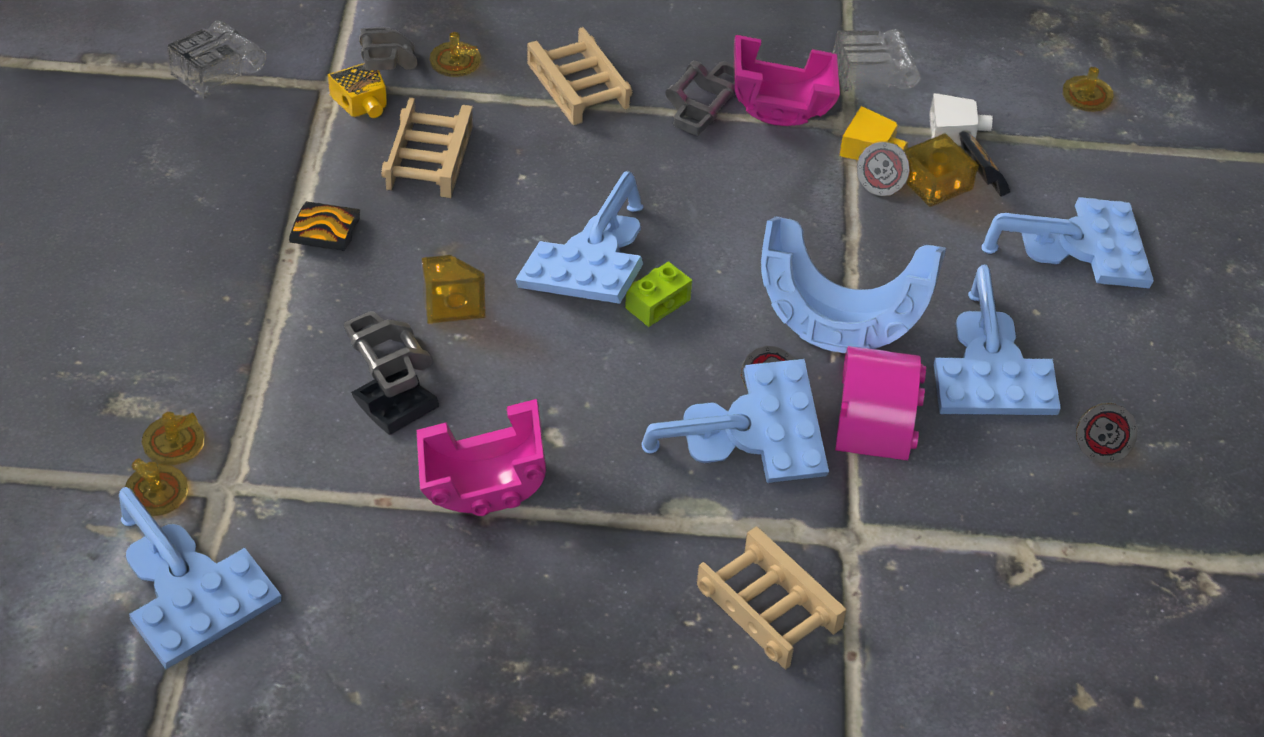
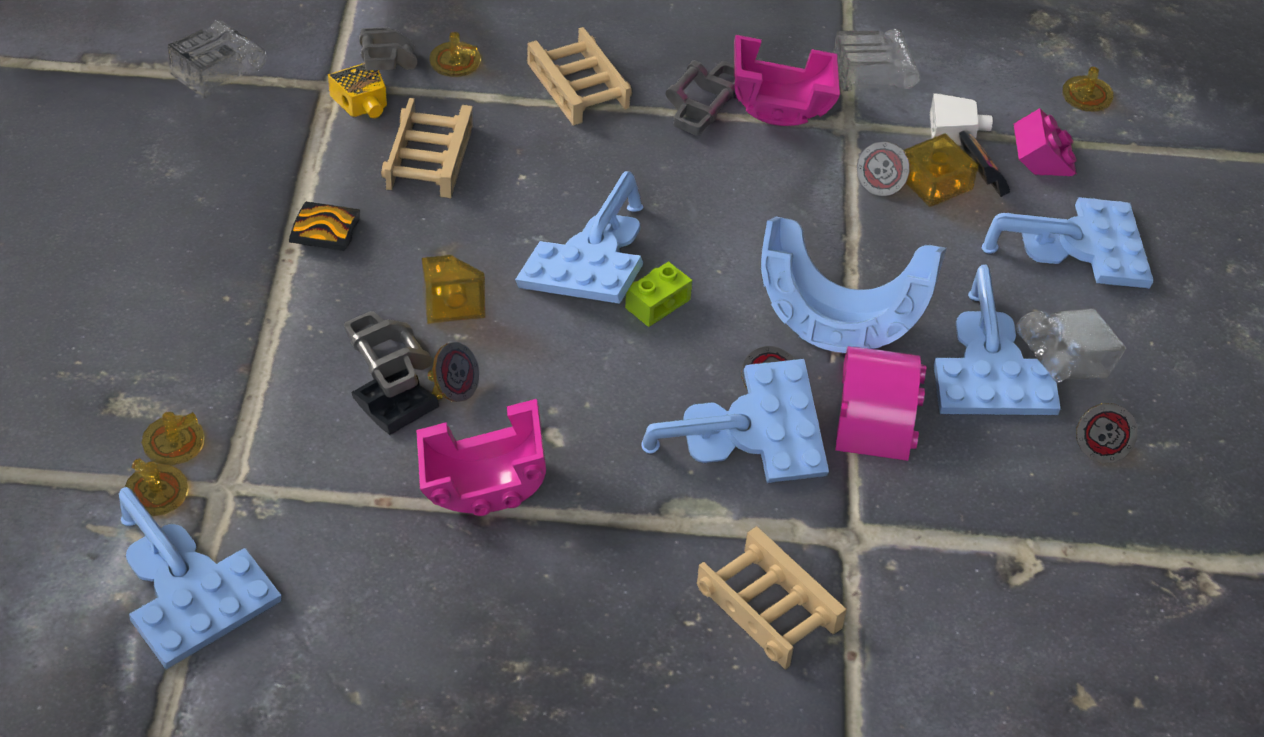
(454, 372): none -> shield
(866, 130): yellow torso -> none
(1044, 145): none -> dark pink slope
(1071, 343): none -> clear piece

